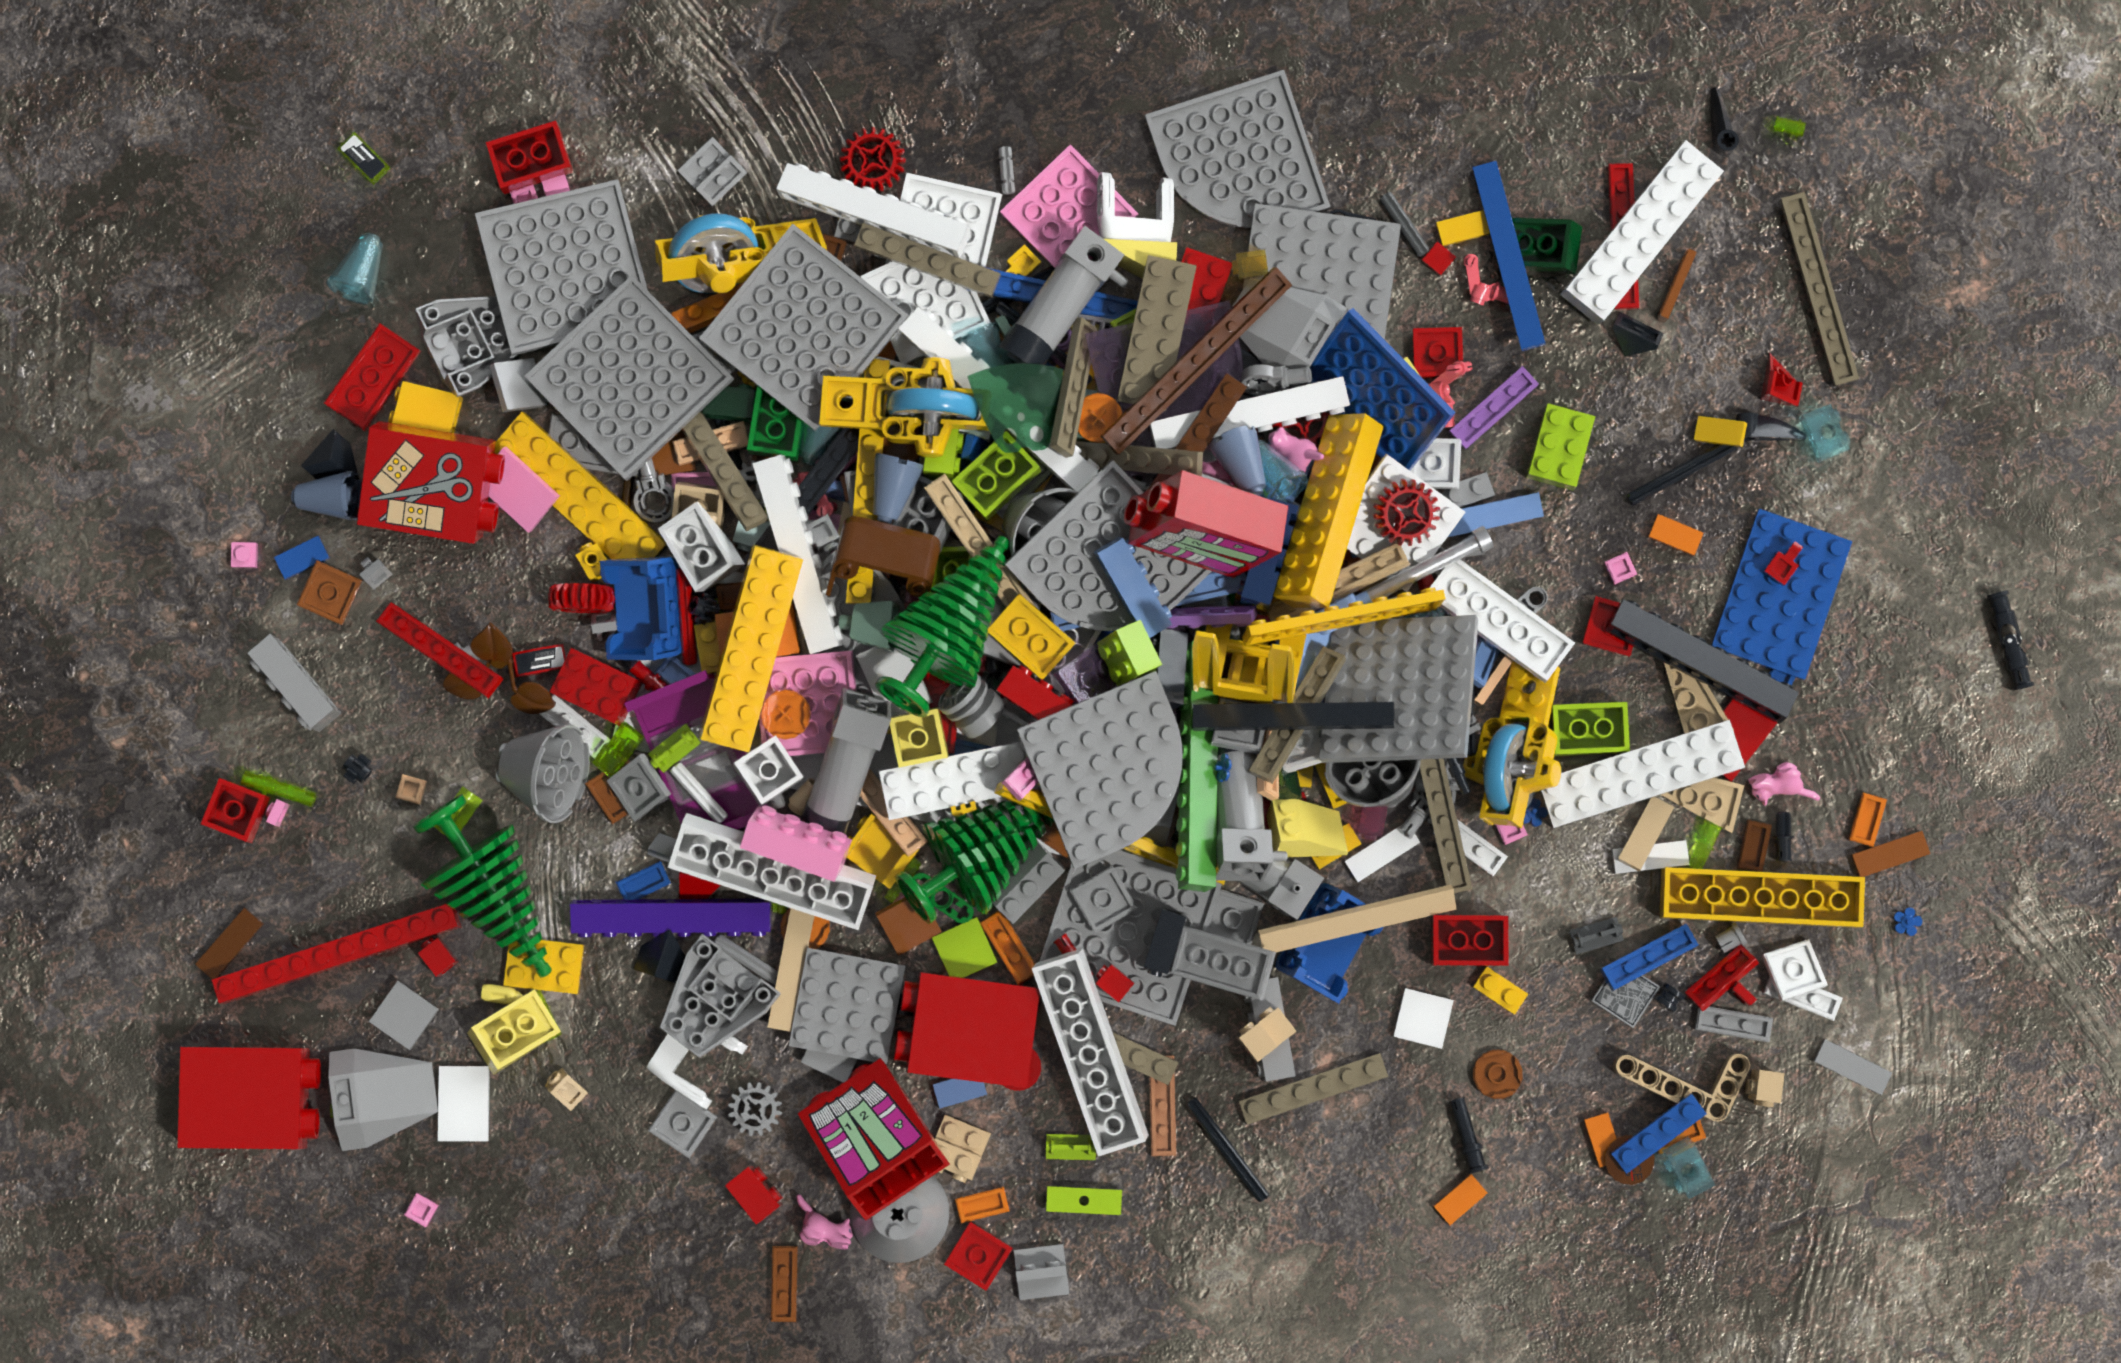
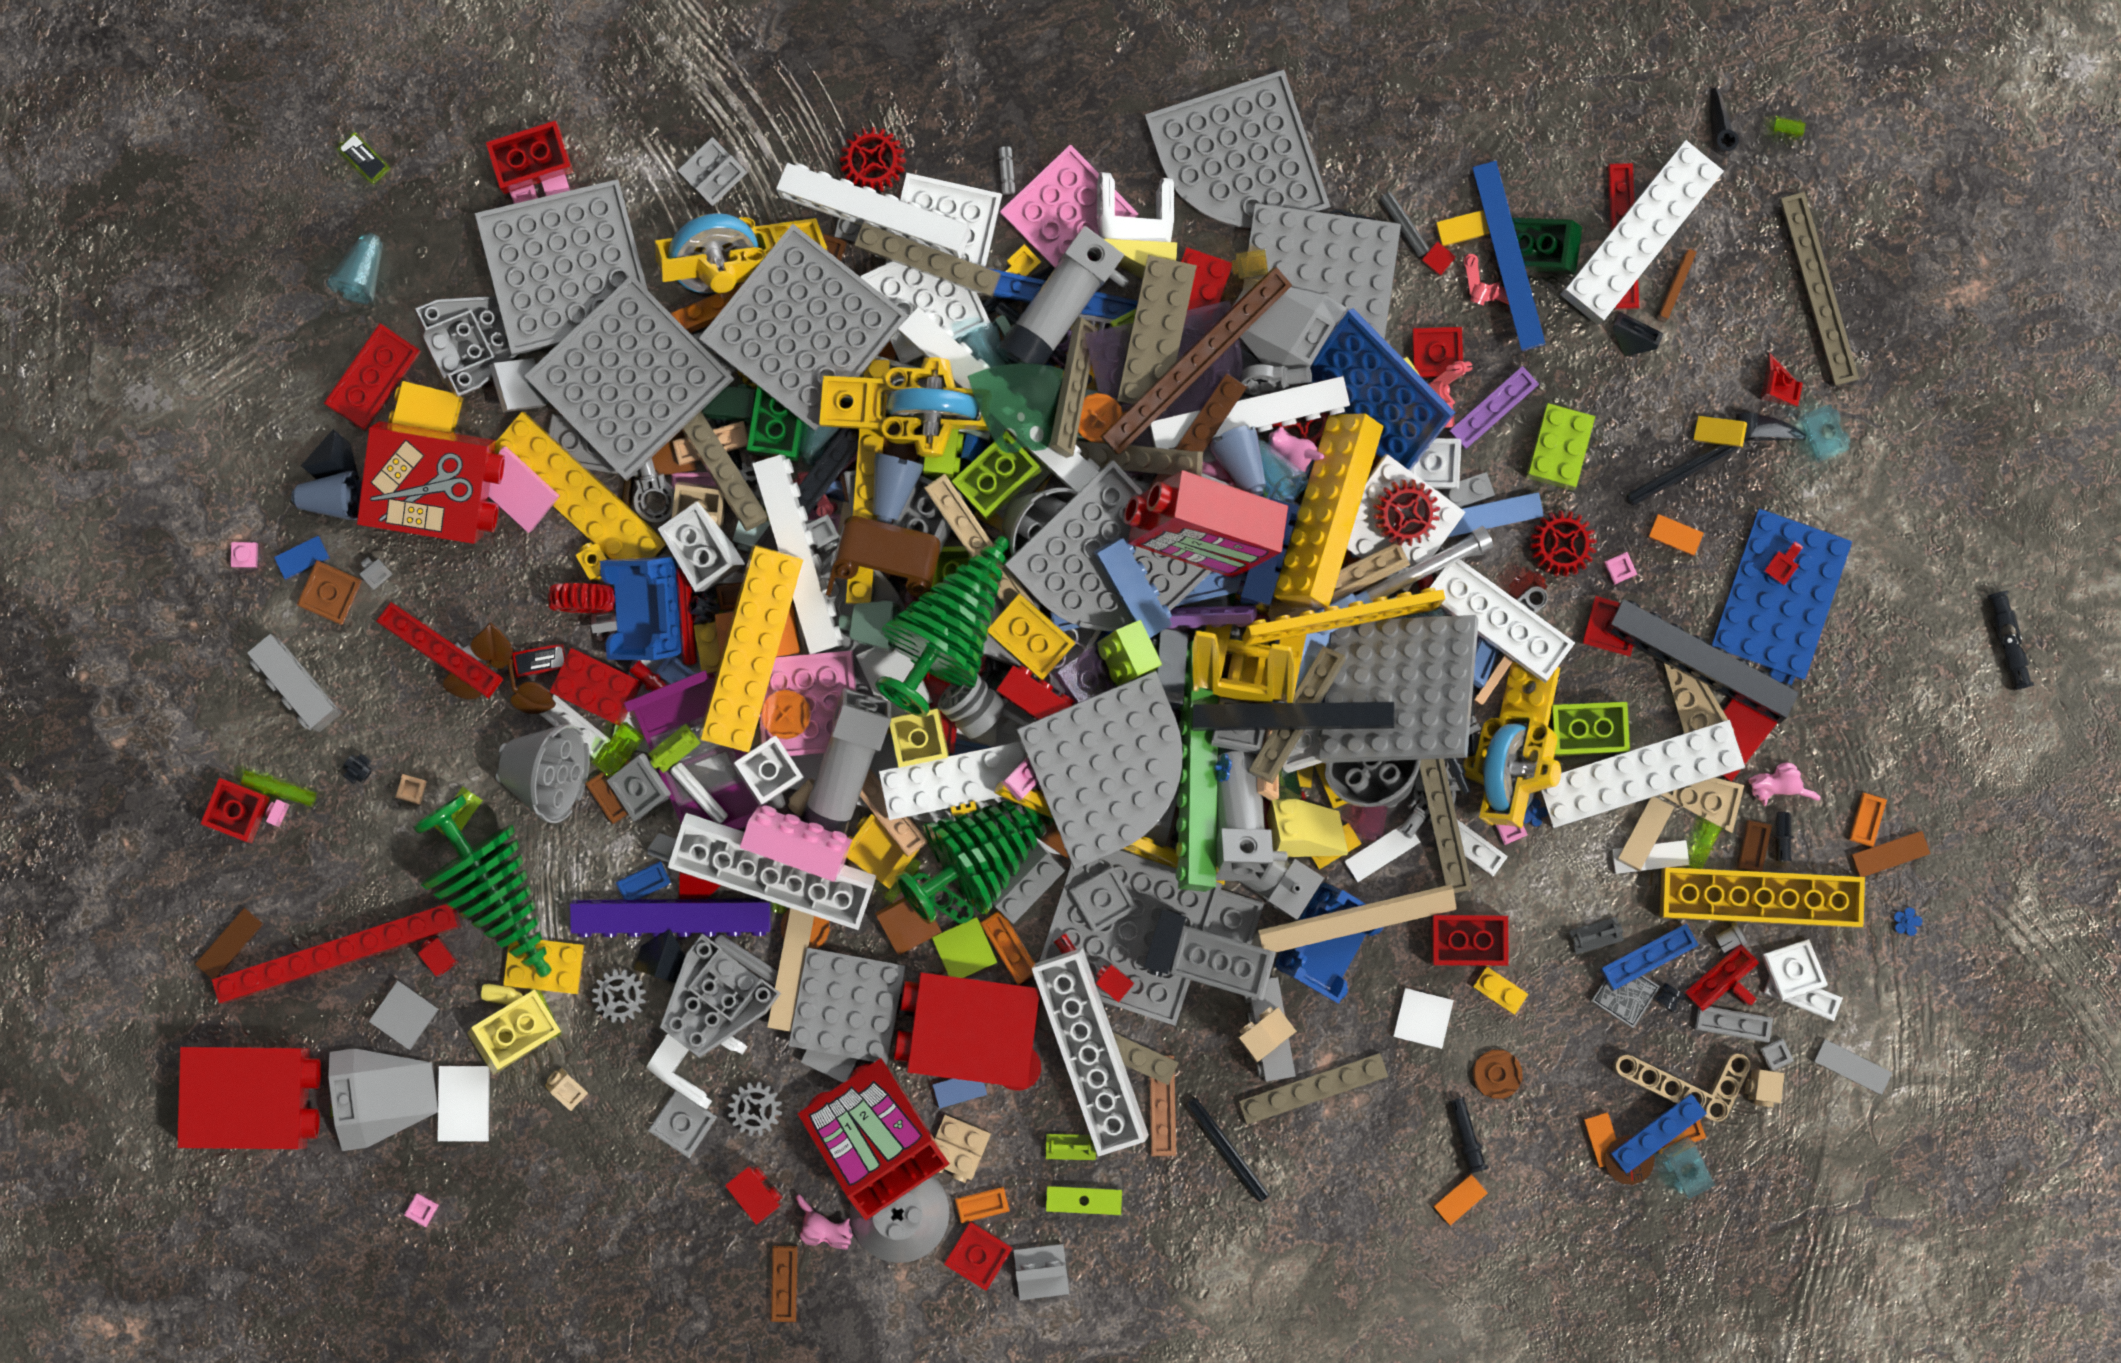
(612, 1005): none -> light grey gear
(1519, 584): none -> clear red bracket
(1571, 551): none -> red gear
(1776, 1054): none -> light grey tile

